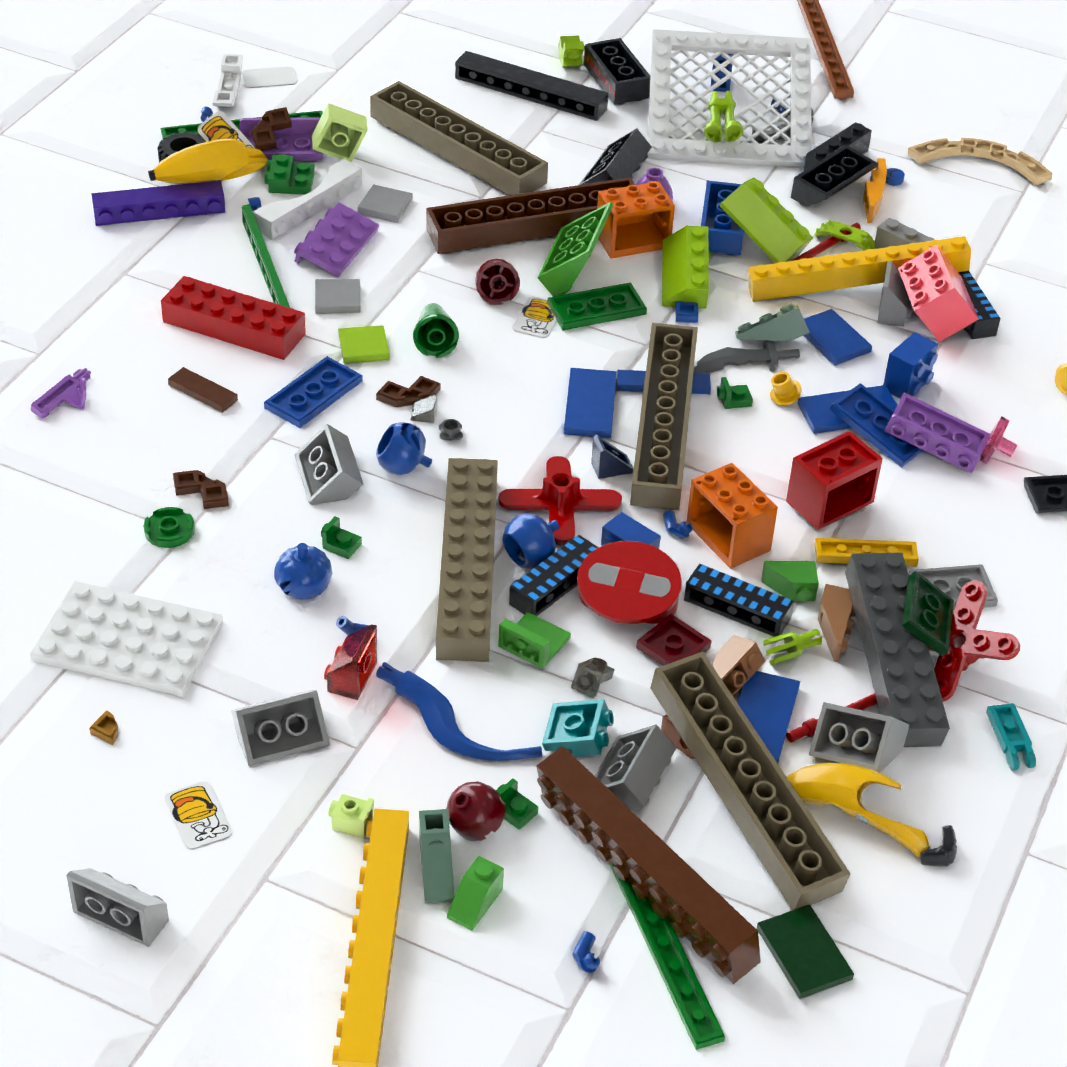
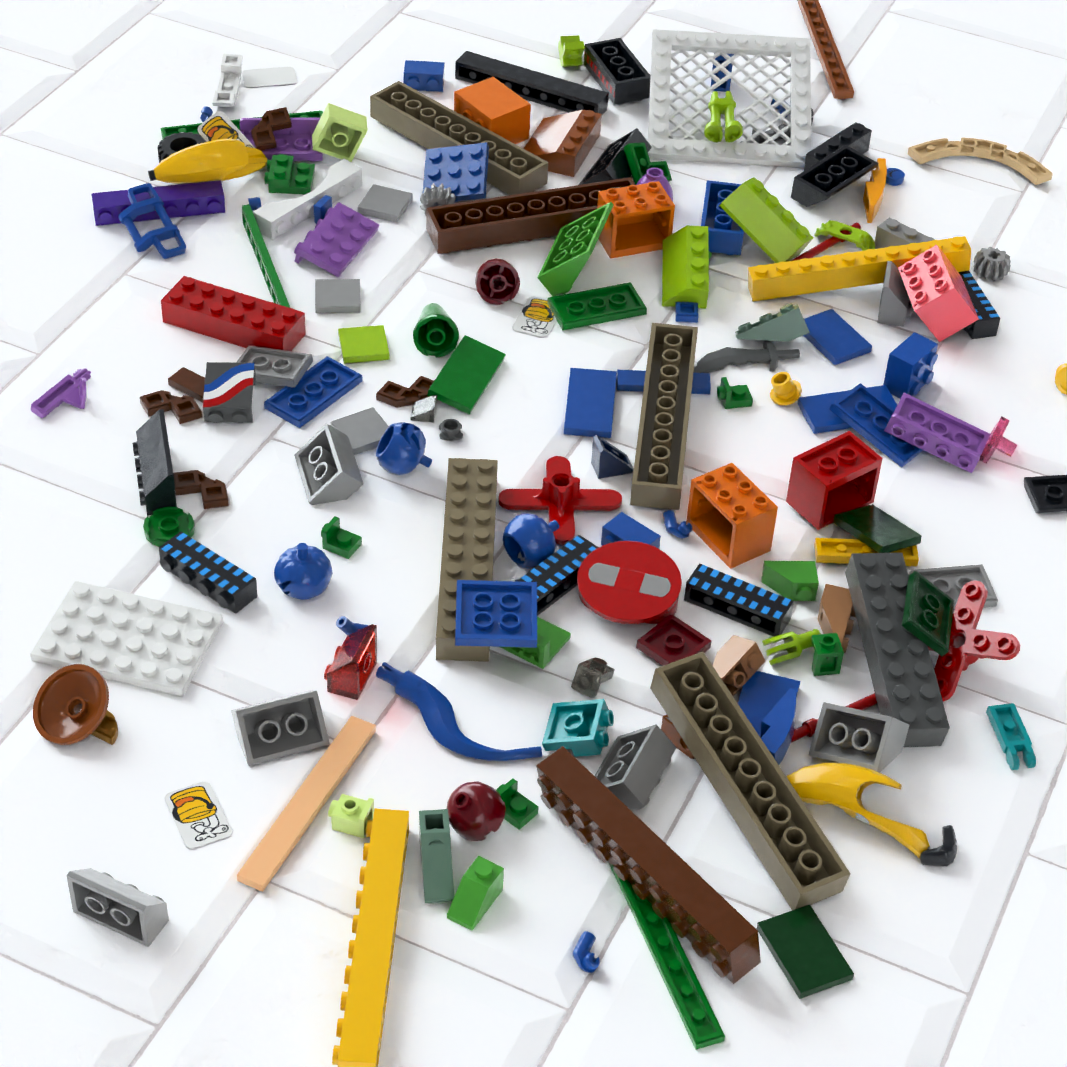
(61, 699): none -> dark orange dish
(154, 464): none -> slope
(155, 236): none -> blue bar
(183, 408): none -> reddish brown tile
(208, 572): none -> black brick
(228, 392): none -> panel
(276, 365): none -> light grey tile
(306, 804): none -> light nougat tile
(322, 207): none -> blue tile
(362, 429): none -> light grey tile
(424, 75): none -> blue brick
(436, 197): none -> light grey gear
(460, 168): none -> plate
(466, 374): none -> green tile
(495, 108): none -> orange container
(496, 613): none -> blue plate
(565, 140): none -> dark orange slope
(639, 162): none -> green brick
(779, 725): none -> blue slope
(827, 654): none -> green bracket
(877, 529): none -> dark green tile
(992, 263): none -> light grey gear

